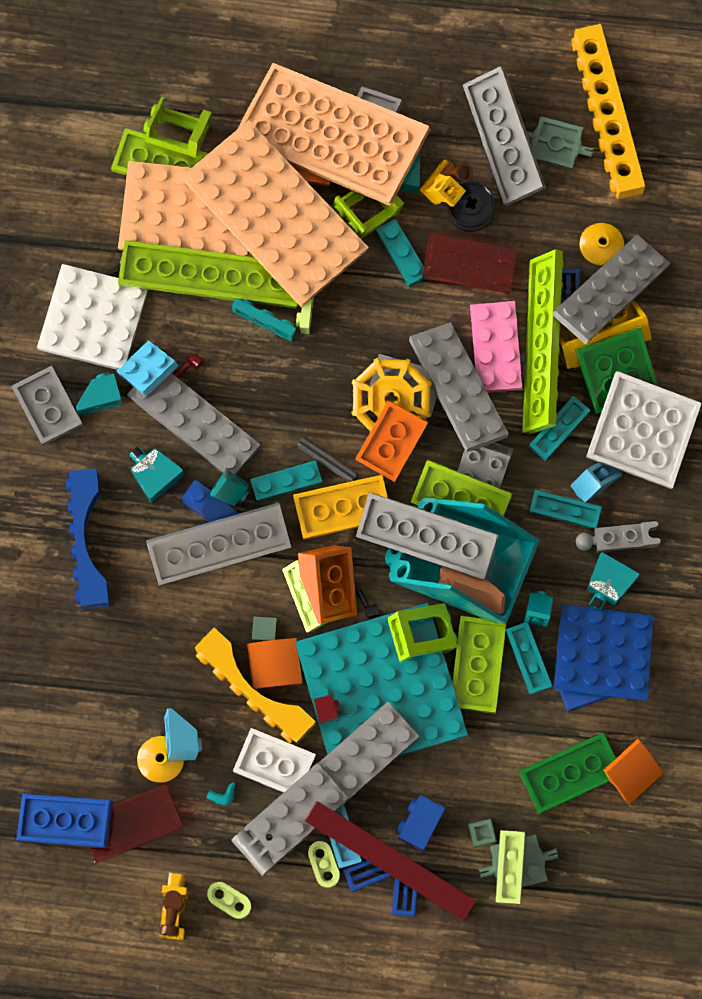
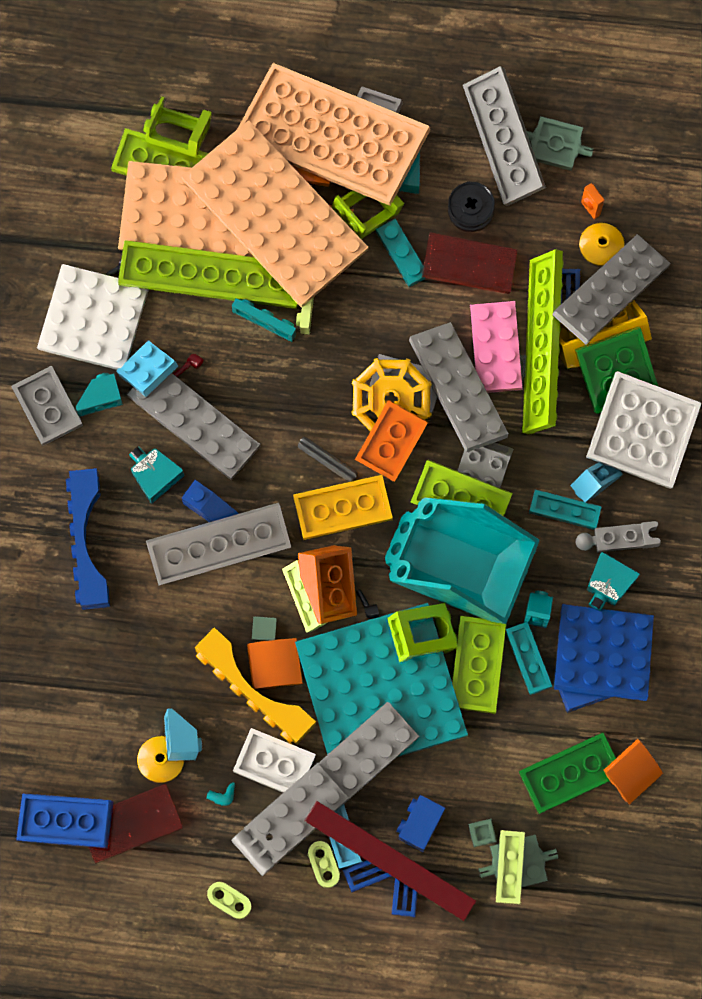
(173, 907): hips -> none
(230, 488): teal slope -> none
(286, 481): teal plate -> none
(327, 709): dark red plate -> none
(427, 535): light grey plate -> none
(443, 184): yellow hips -> none
(474, 587): nougat slope -> none
(567, 420): teal plate -> none
(592, 200): none -> orange plate
(593, 38): yellow brick -> none

